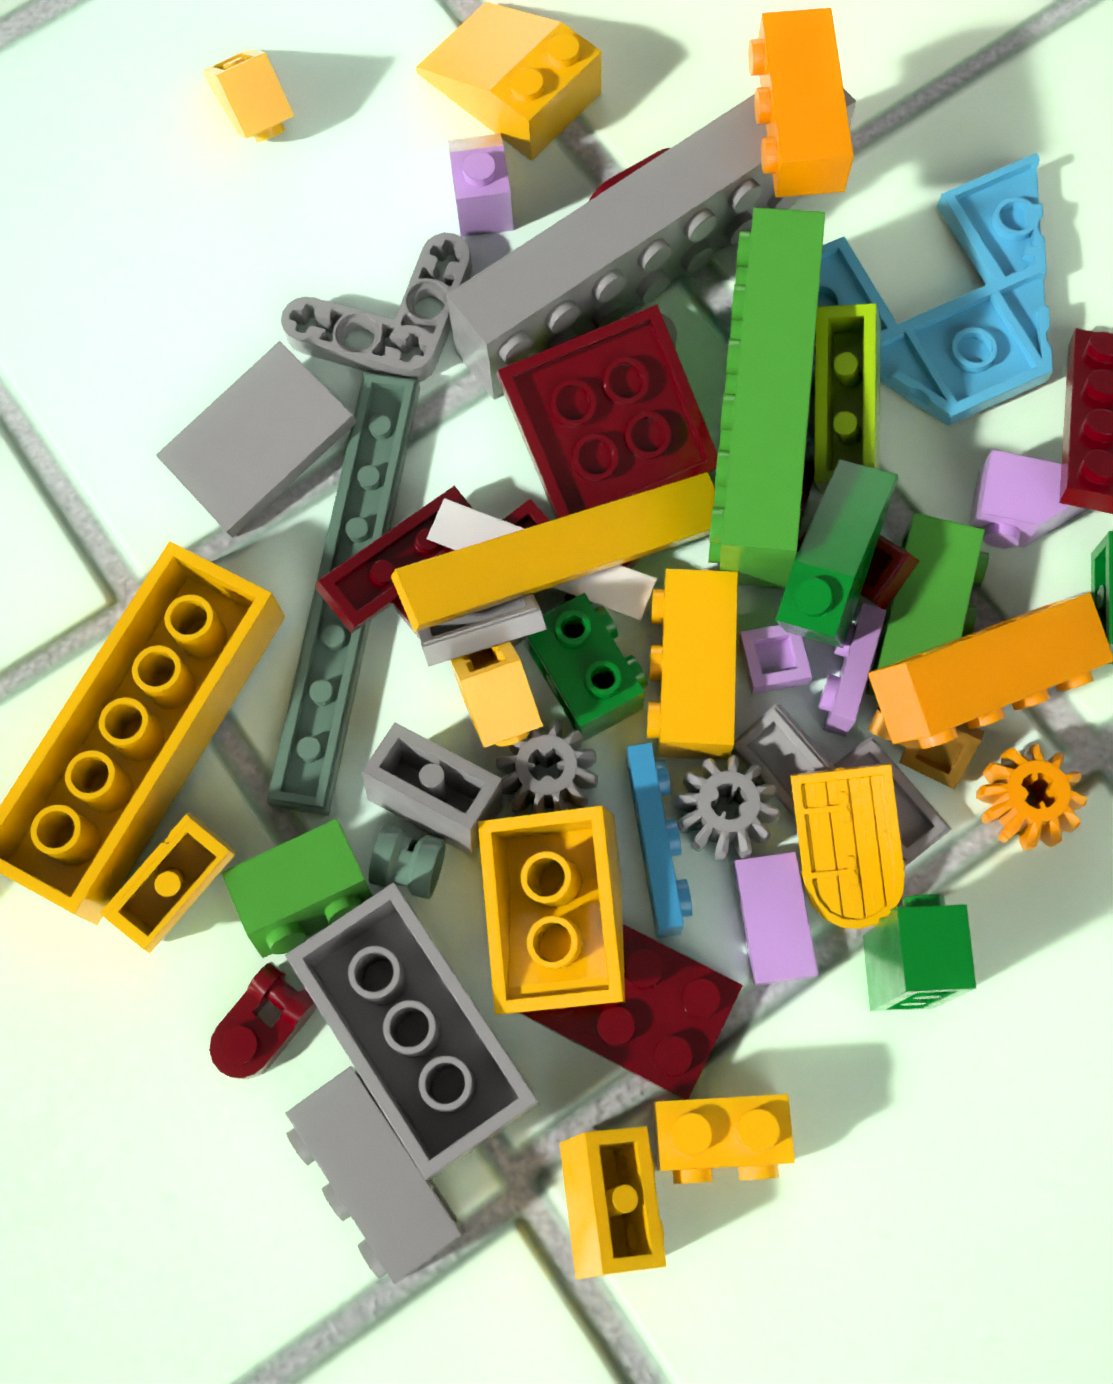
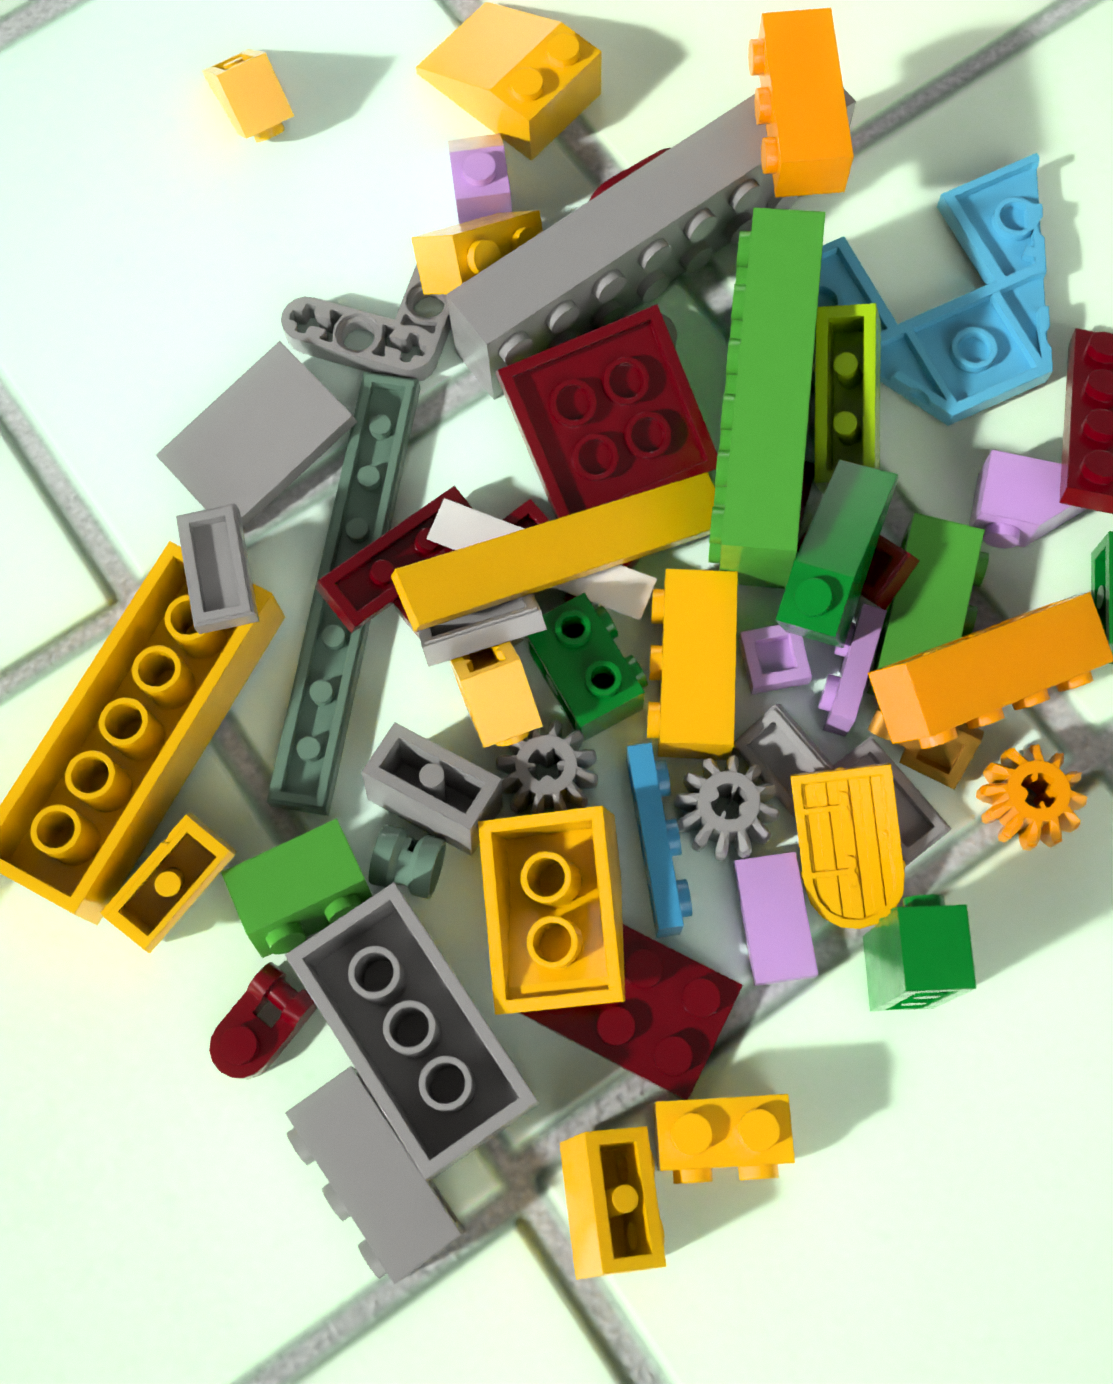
(217, 568): none -> light grey tile
(465, 249): none -> yellow brick

